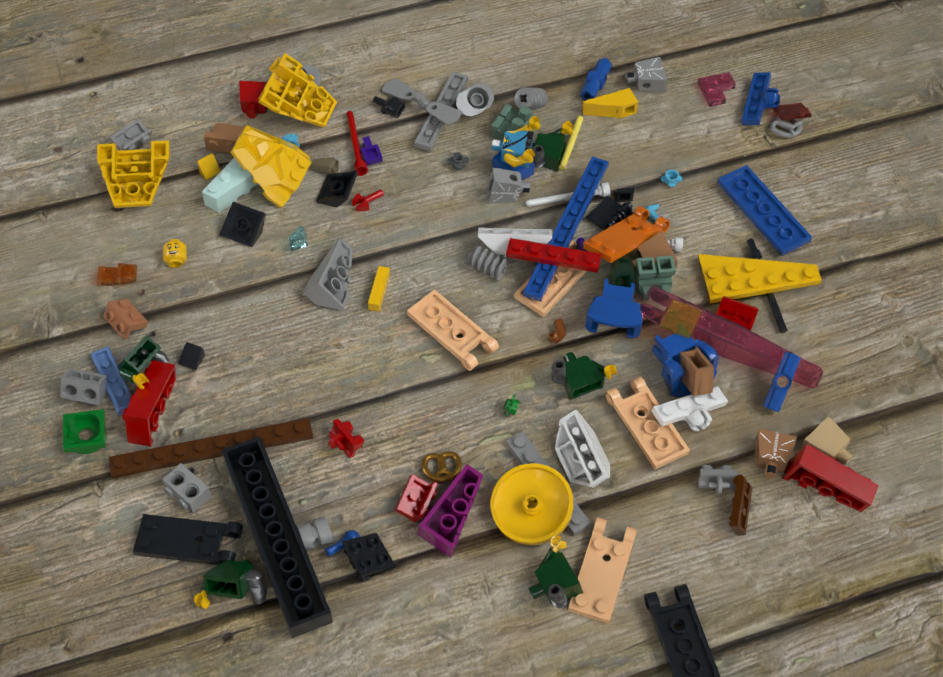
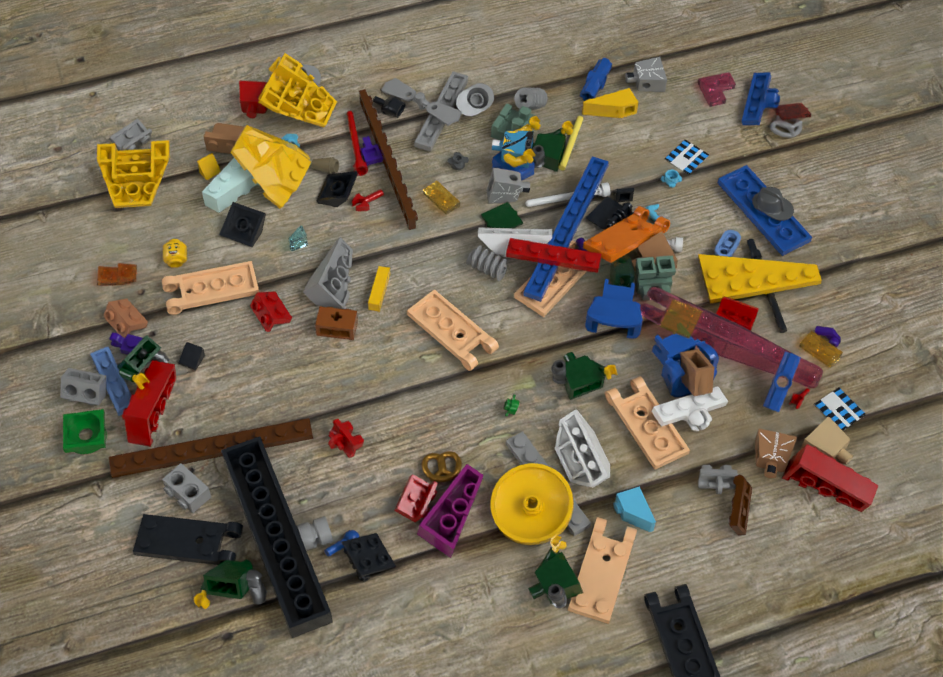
(125, 344): none -> dark purple plate
(211, 286): none -> light nougat hinge
(270, 310): none -> red bracket
(336, 323): none -> dark orange brick
(389, 163): none -> reddish brown plate
(441, 197): none -> clear yellow plate
(502, 217): none -> dark green piece
(559, 333): dark orange arm -> none
(634, 509): none -> medium azure slope
(687, 156): none -> sticker
(725, 245): none -> medium blue plate
(773, 204): none -> dark grey piece
(798, 398): none -> red hand
(821, 349): none -> clear yellow plate
(830, 333): none -> dark purple arm
(840, 409): none -> sticker

